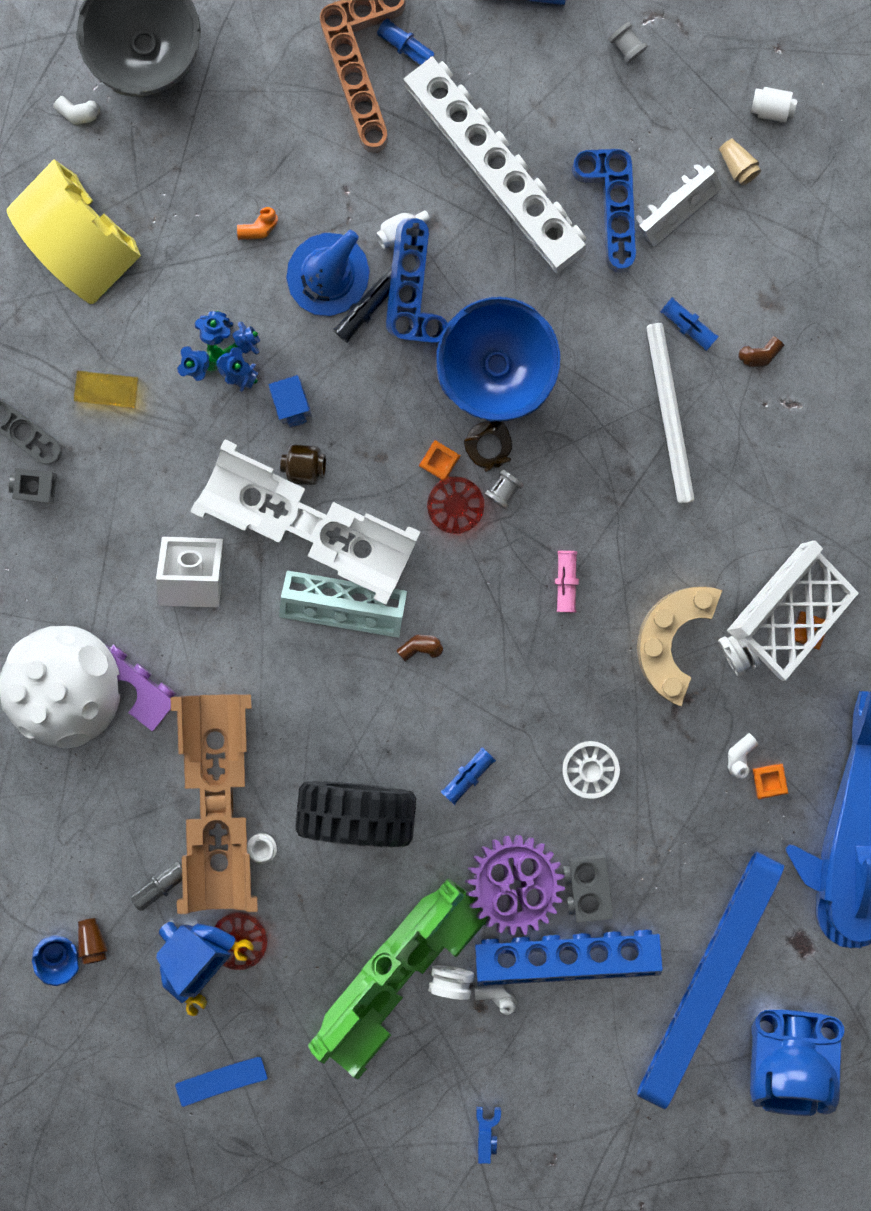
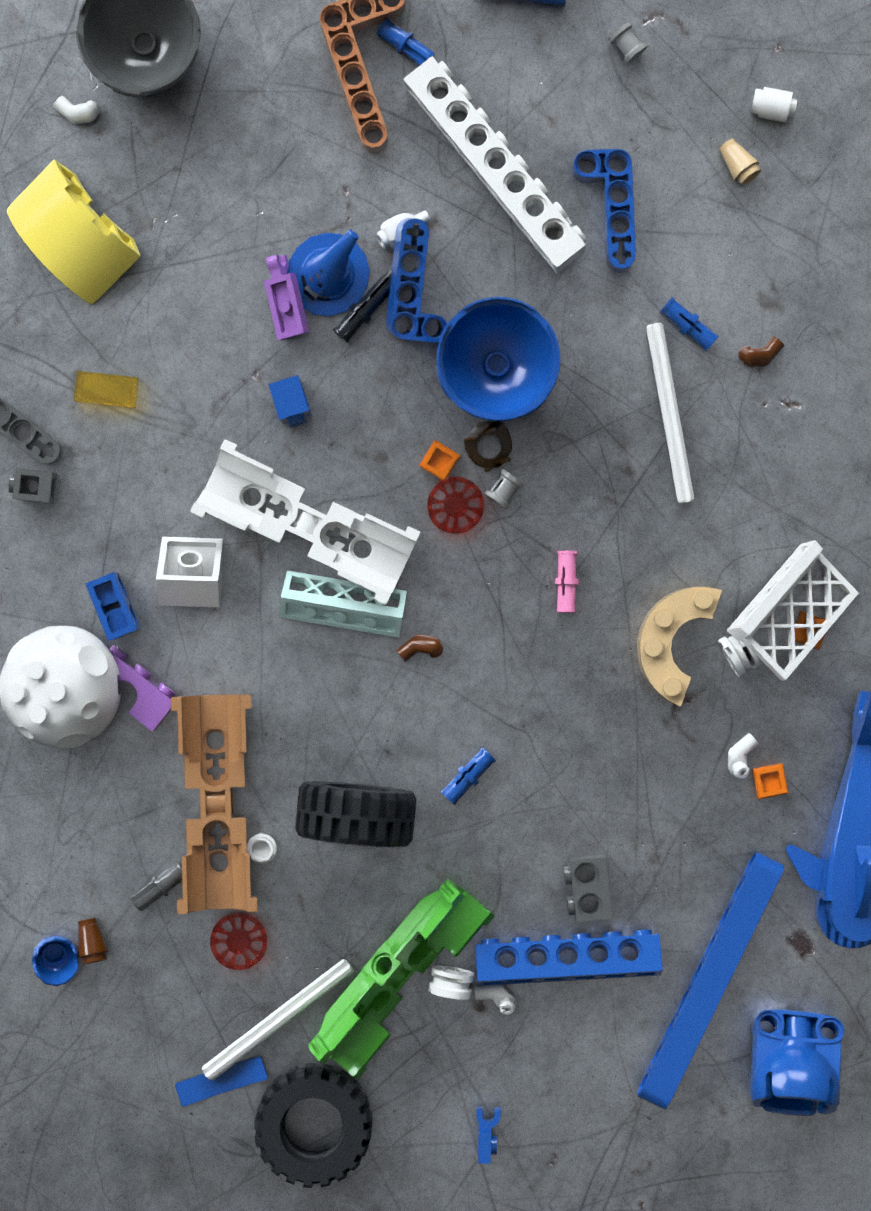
(113, 606): none -> blue brick
(193, 958): blue torso -> none
(227, 361): blue plant -> none
(261, 228): orange arm -> none
(277, 1019): none -> white axle
(285, 299): none -> medium lavender plate
(303, 464): dark brown head -> none
(306, 1165): none -> black tyre
(541, 879): medium lavender gear -> none
(591, 770): white wheel -> none
(680, 205): white plate -> none

